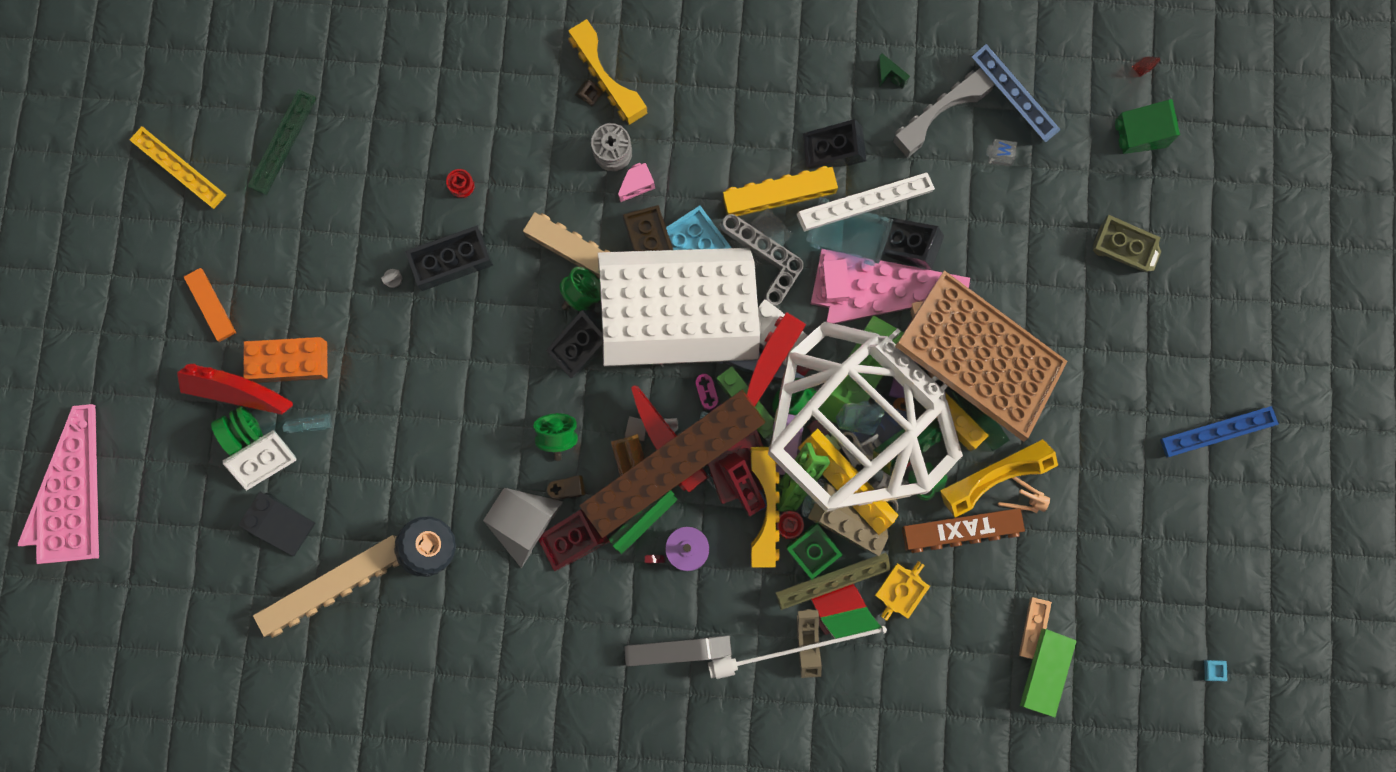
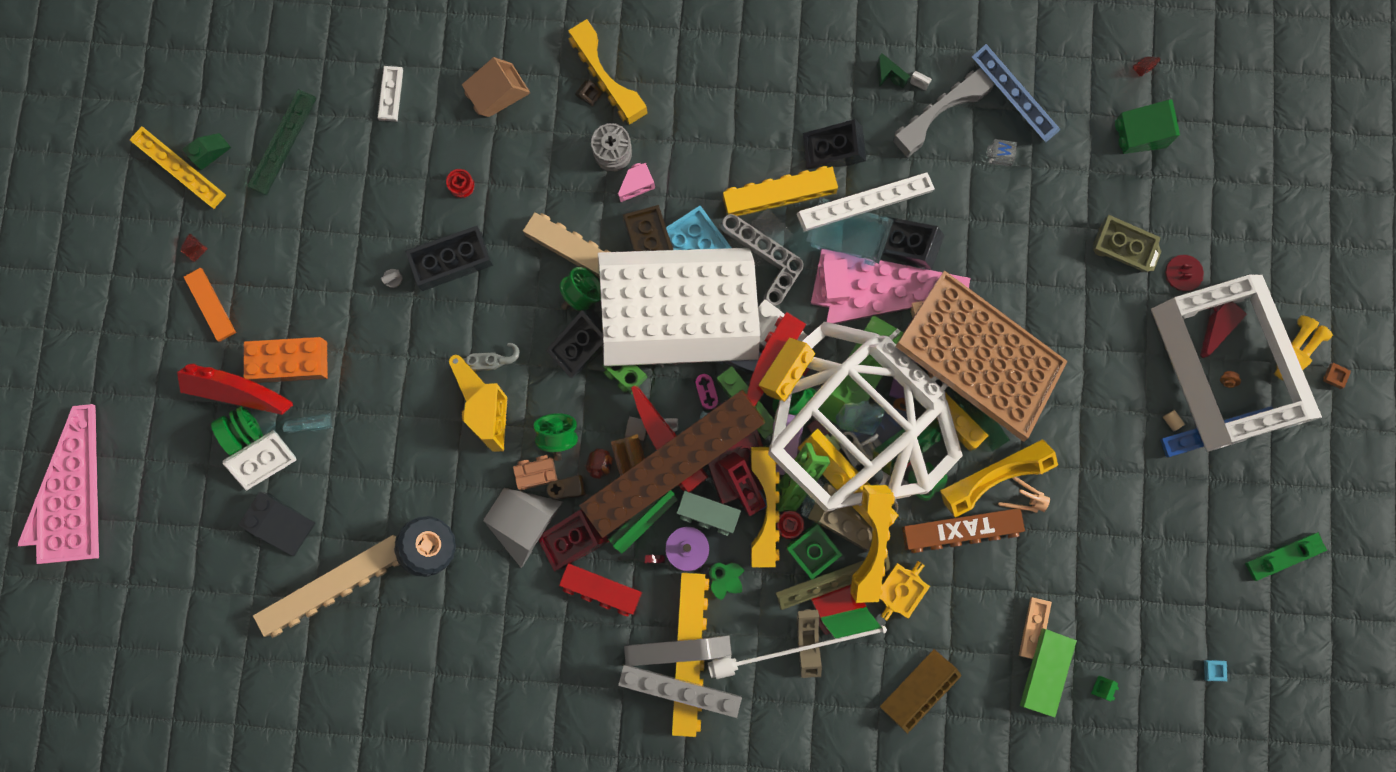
(193, 247): none -> clear red slope
(206, 149): none -> dark green slope
(390, 93): none -> white tile
(484, 402): none -> yellow slope
(495, 87): none -> medium nougat slope
(535, 473): none -> nougat brick
(599, 463): none -> clear red head
(601, 589): none -> red brick
(621, 375): none -> bright green brick
(680, 691): none -> light grey brick
(690, 628): none -> yellow brick
(708, 513): none -> sand green brick
(728, 581): none -> green plate
(787, 369): none -> yellow brick
(867, 580): none -> yellow arch
(920, 80): none -> white slope
(920, 691): none -> pearl gold brick
(1105, 688): none -> green tile
(1173, 420): none -> tan hinge
(1184, 273): none -> dark red piece
(1193, 380): none -> white slope
(1220, 325): none -> dark red slope
(1230, 379): none -> dark orange plate
(1285, 556): none -> green hinge
(1320, 334): none -> yellow piece
(1337, 375): none -> dark orange plate

